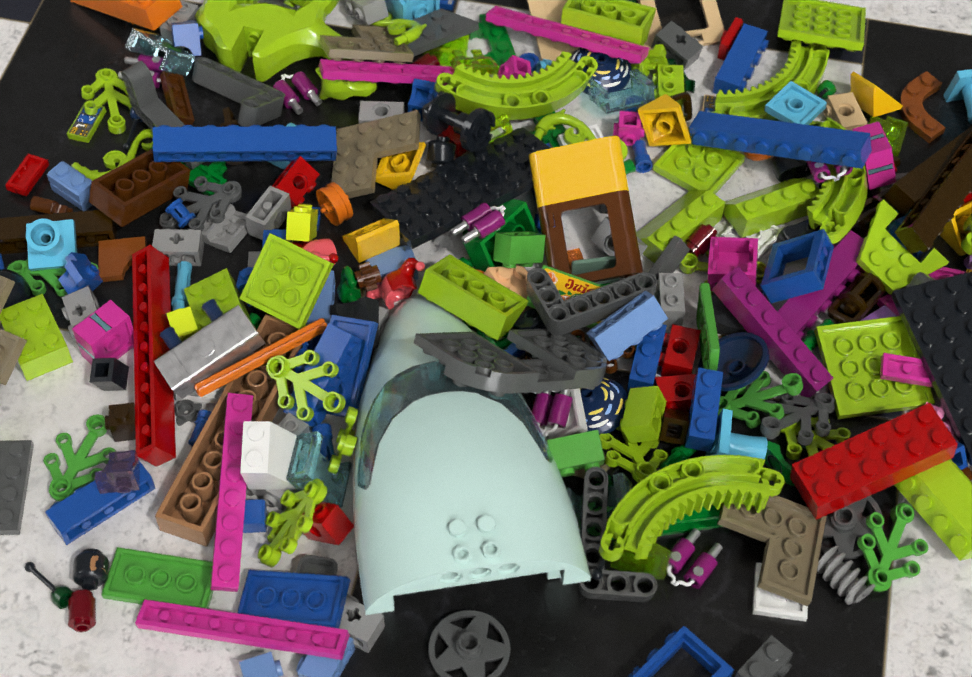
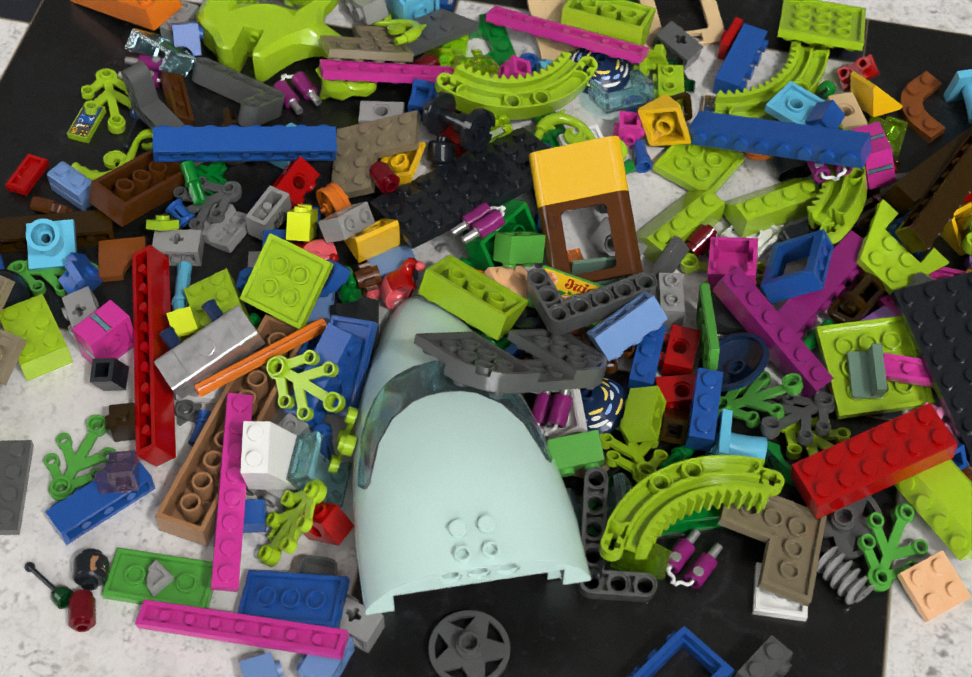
(158, 578): none -> light grey tile
(162, 223): none -> lime plate
(193, 182): none -> green axle
(337, 277): none -> blue rock
(346, 222): none -> light grey brick
(384, 177): none -> dark red brick
(826, 115): none -> blue brick
(863, 66): none -> red hips
(867, 373): none -> sand green panel
(933, 586): none -> light nougat plate

